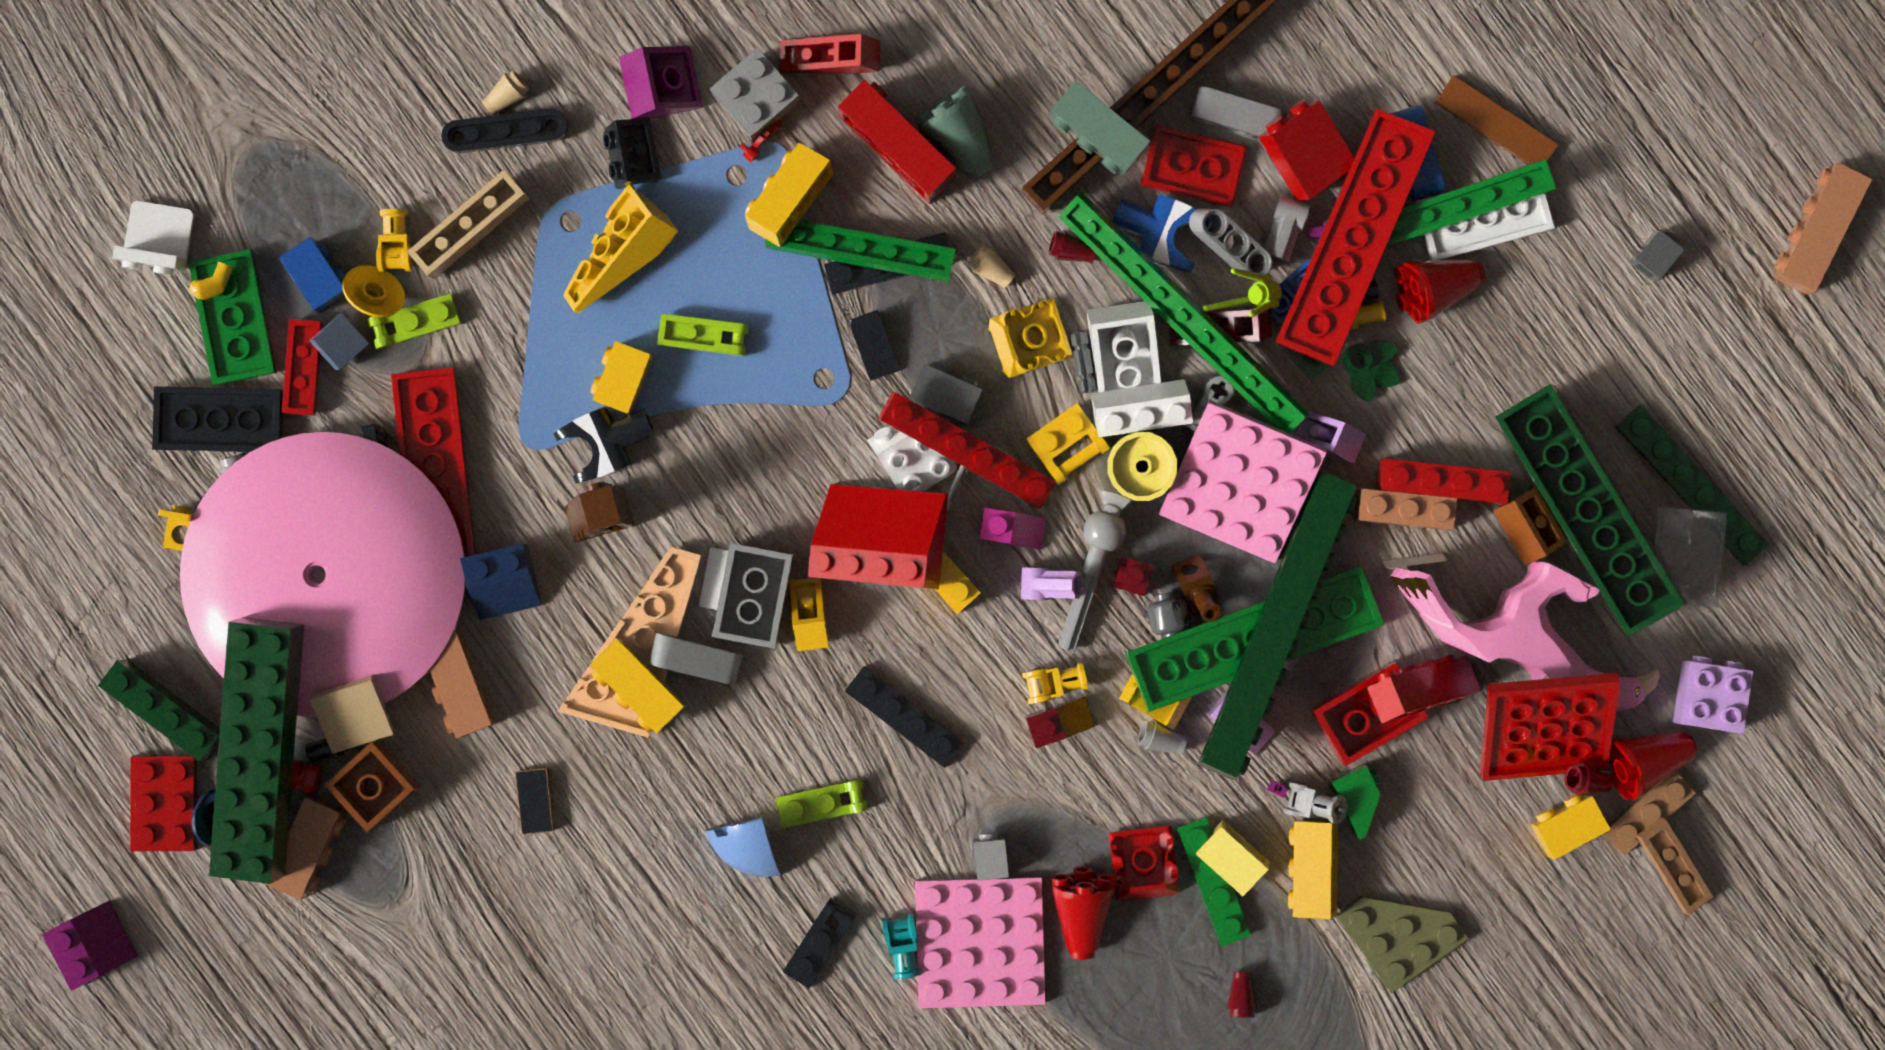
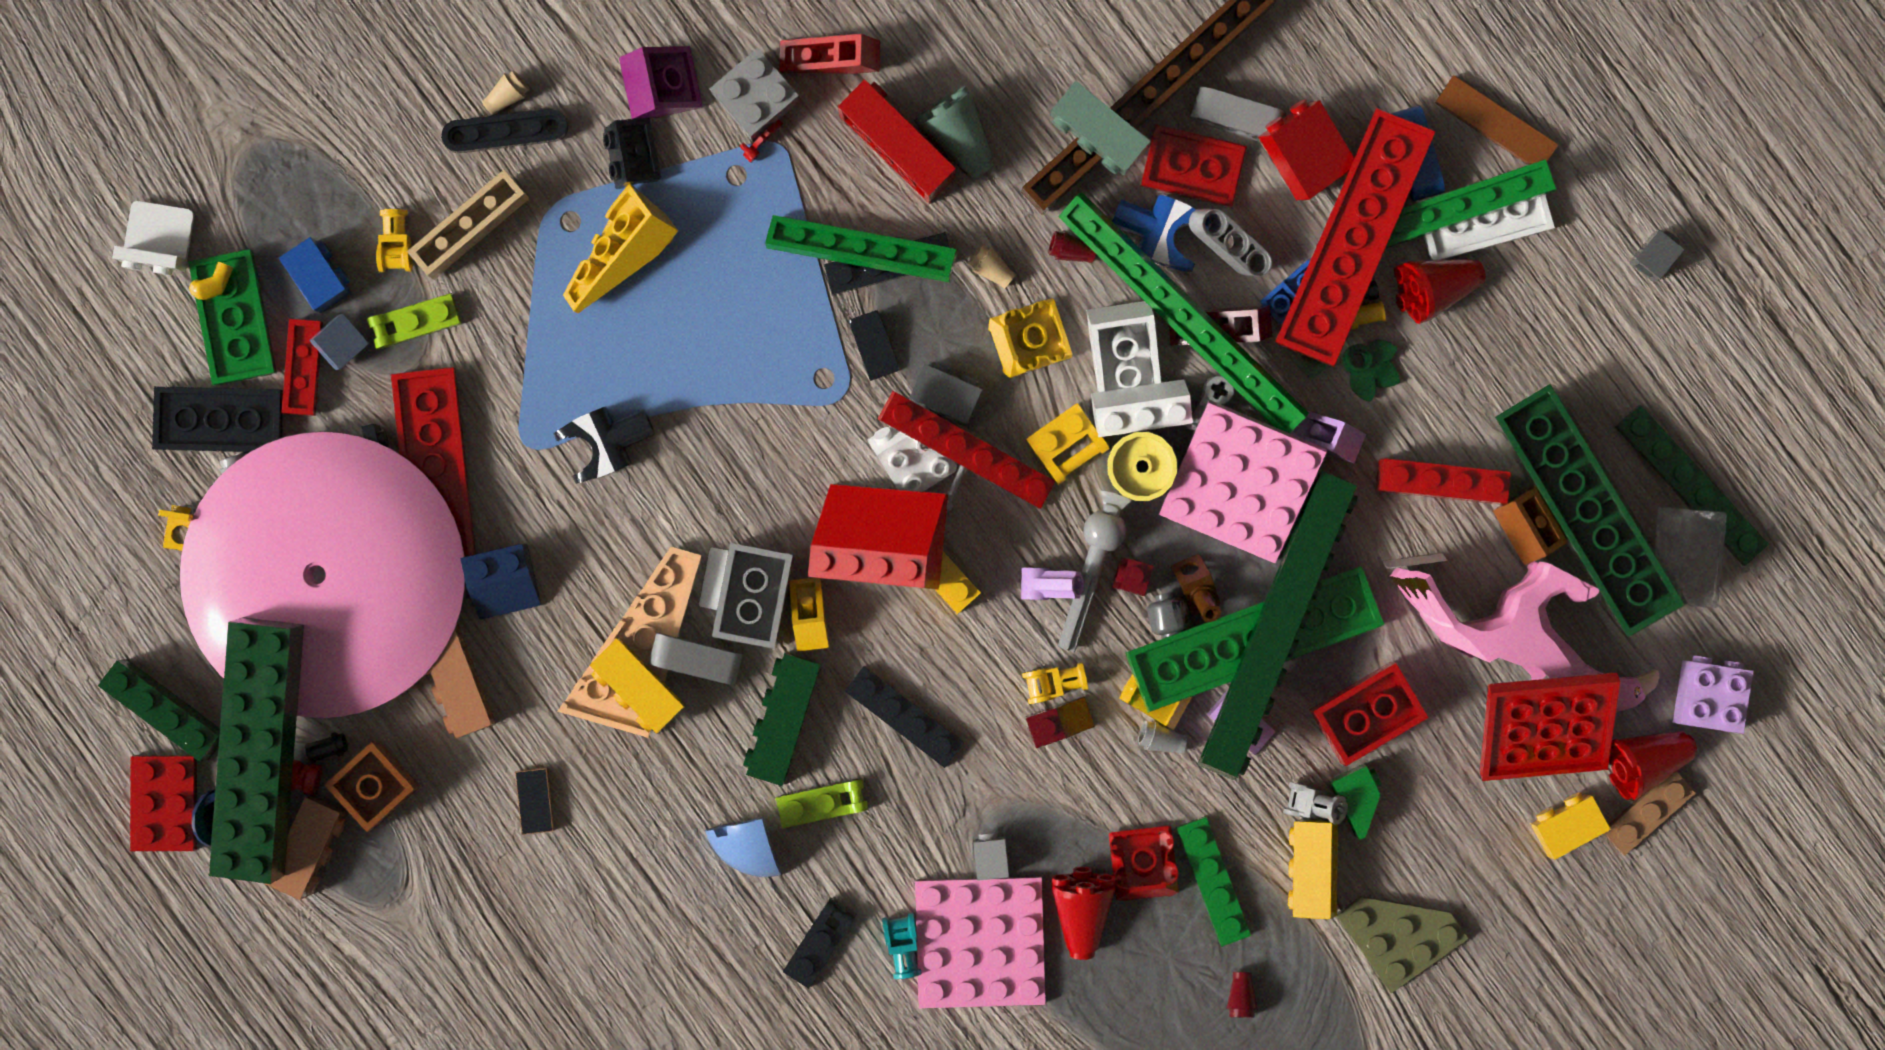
(89, 945): magenta slope -> none
(351, 714): tan tile -> none
(373, 291): yellow dish -> none
(598, 511): reddish brown wedge -> none
(621, 378): yellow brick -> none
(701, 334): lime plate -> none
(783, 718): none -> dark green brick
(788, 194): yellow brick -> none
(1012, 528): dark pink slope -> none
(1083, 362): dark grey axle -> none
(1233, 858): light yellow panel -> none
(1264, 294): lime plant -> none
(1277, 788): magenta piece -> none
(1287, 221): light grey piece -> none
(1316, 232): magenta piece -> none
(1405, 509): nougat brick -> none
(1423, 687): red brick -> none
(1585, 779): dark red cone -> none
(1674, 866): medium nougat plate -> none
(1821, 228): nougat brick -> none

